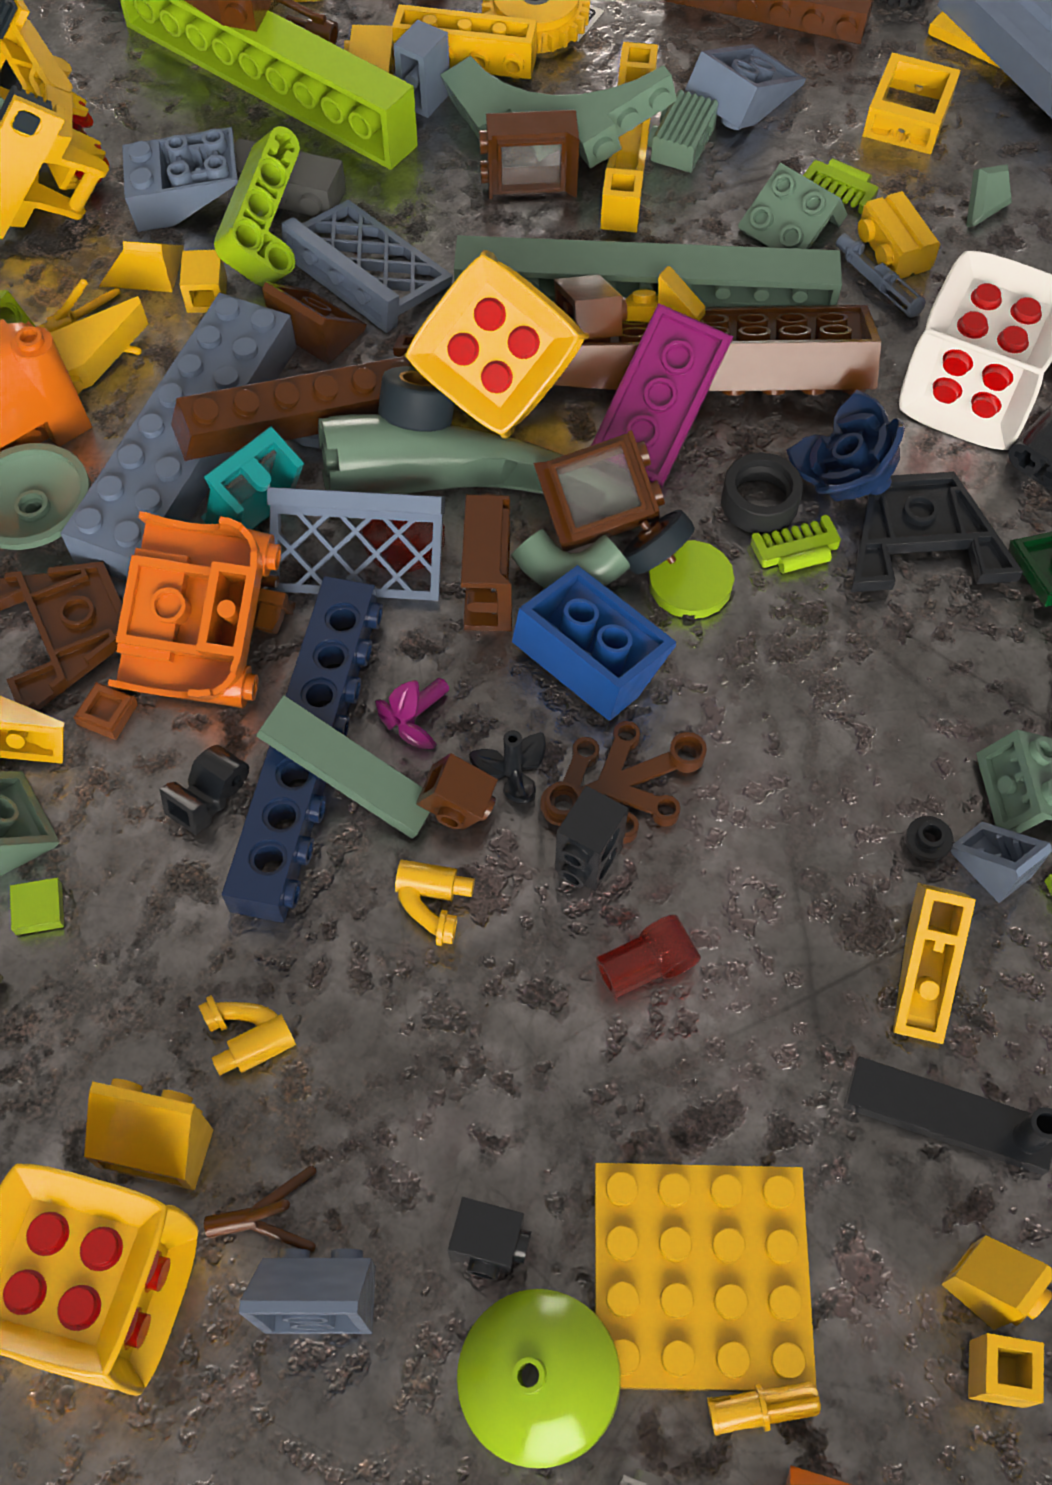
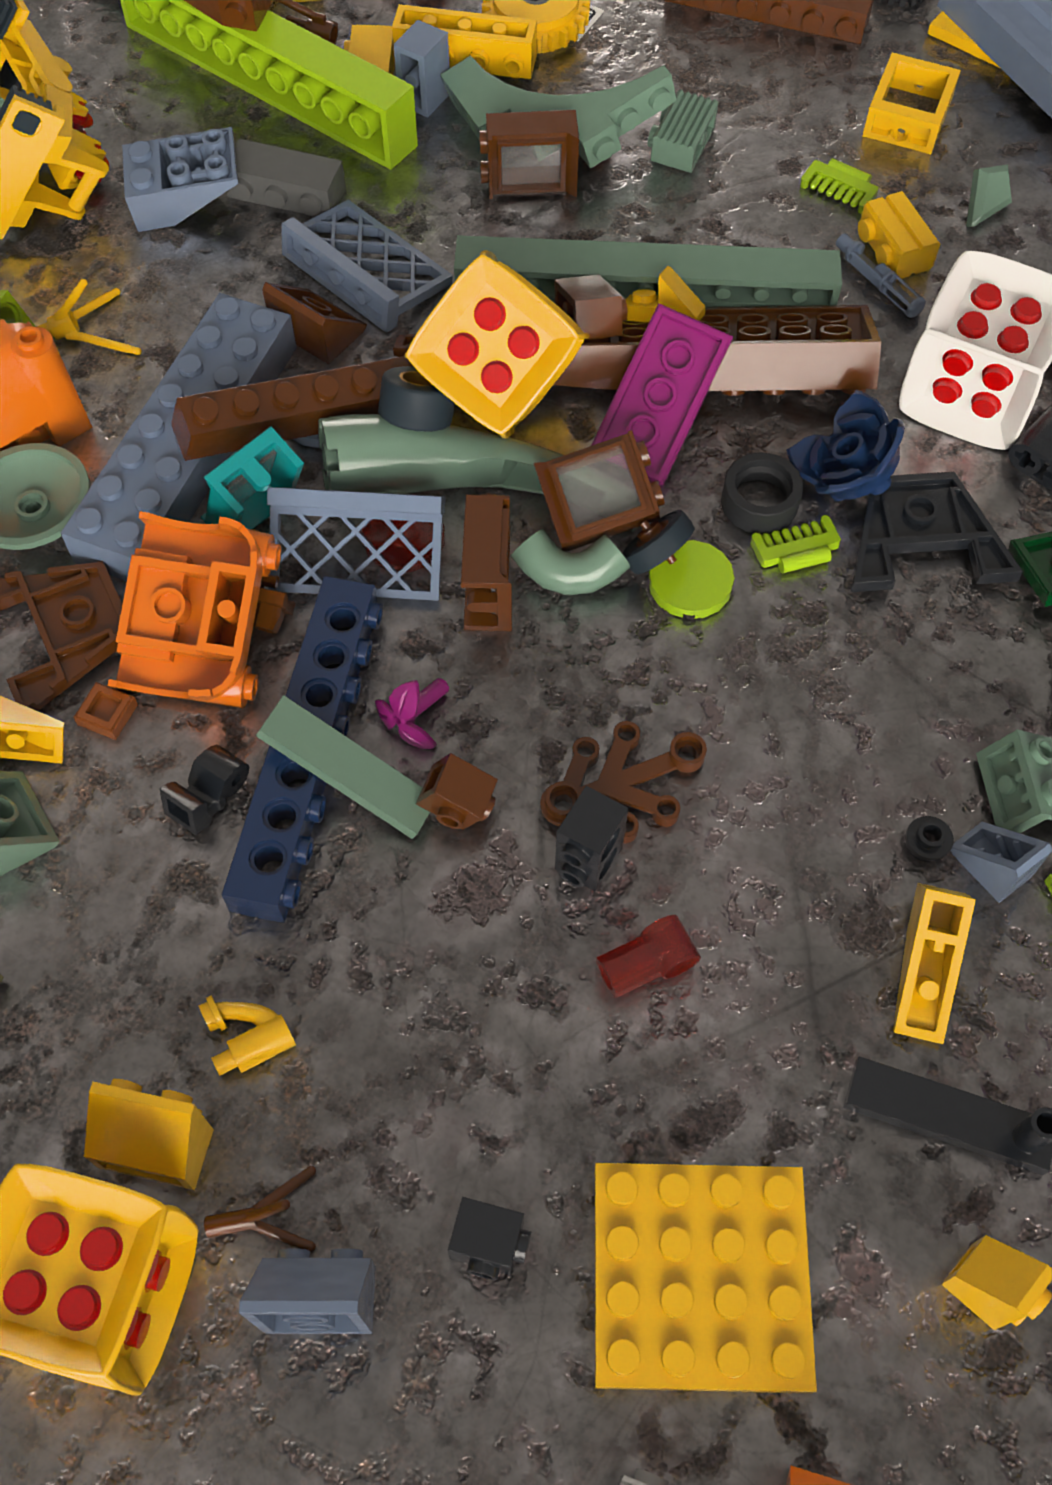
(36, 906): lime tile -> none
(98, 340): yellow slope -> none
(145, 267): yellow slope -> none
(201, 279): yellow brick -> none
(244, 232): lime beam -> none
(436, 882): yellow plant -> none
(518, 756): black plant -> none
(575, 1384): lime dish -> none
(592, 641): blue slope -> none
(626, 167): yellow arch -> none
(743, 82): sand blue slope -> none
(763, 1407): yellow axle -> none
(791, 211): sand green bracket -> none
(1006, 1370): yellow brick -> none

